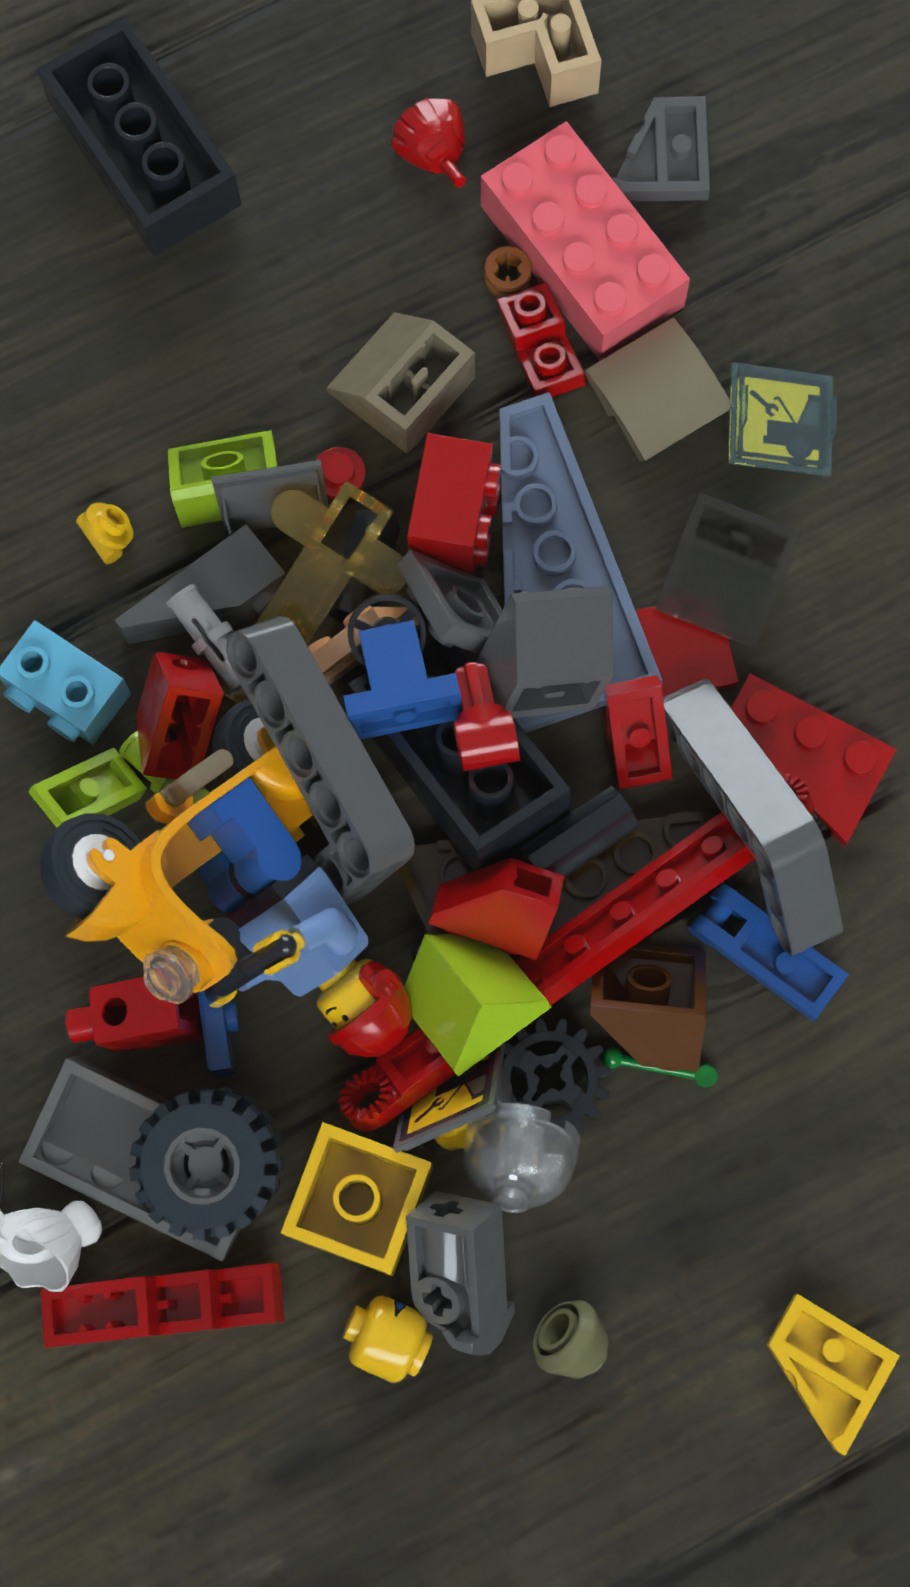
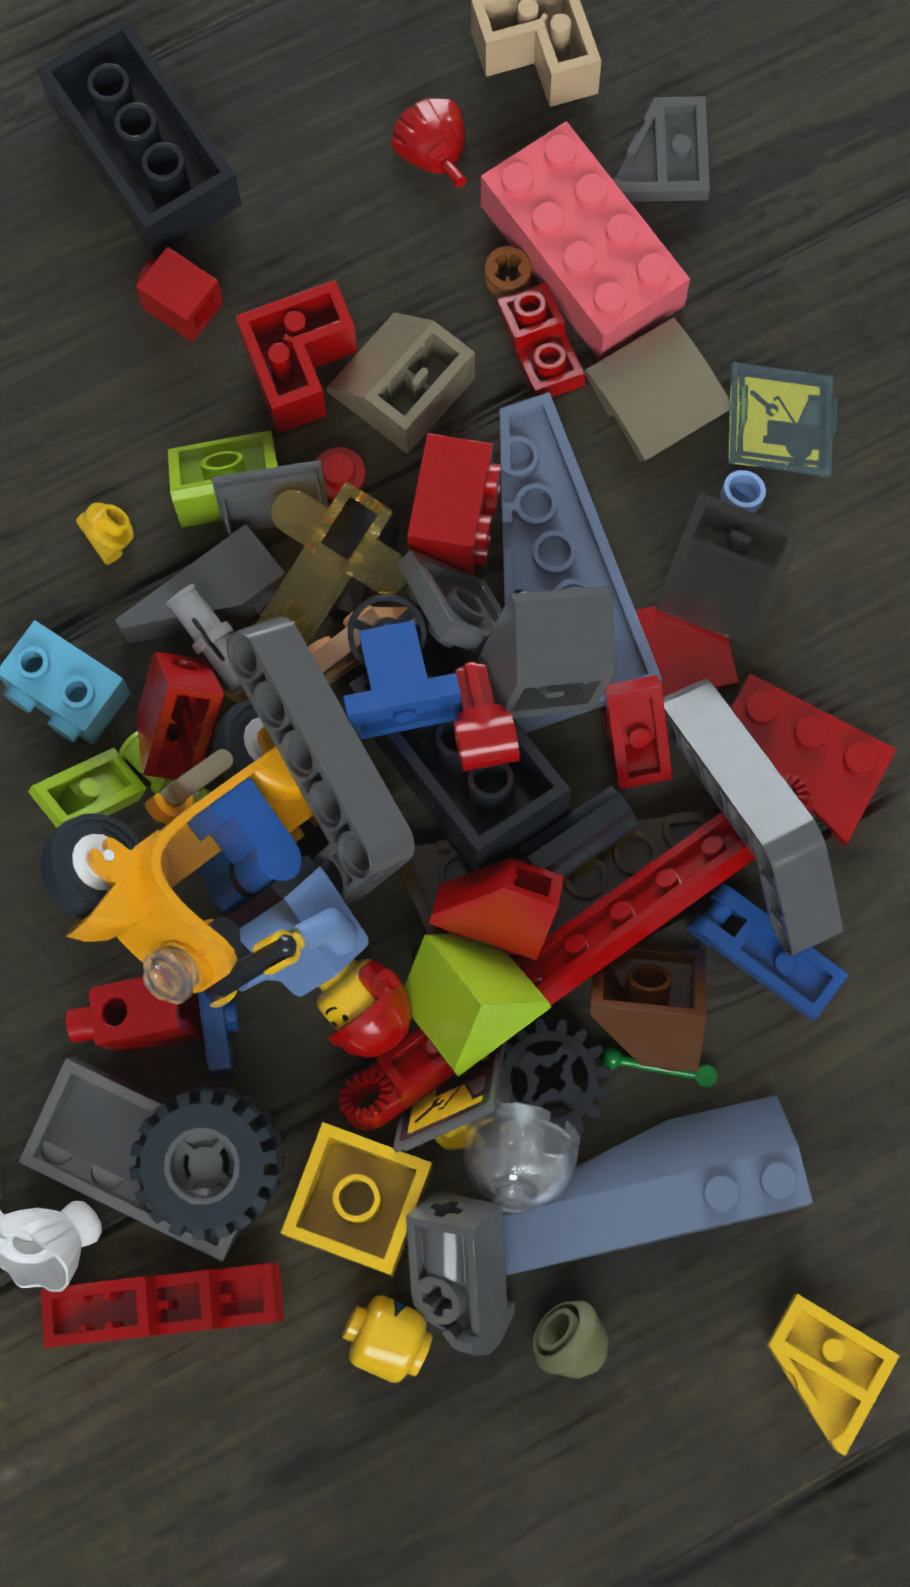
(179, 293): none -> red brick
(291, 340): none -> red brick
(666, 1185): none -> sand blue wedge
(743, 490): none -> light blue hinge

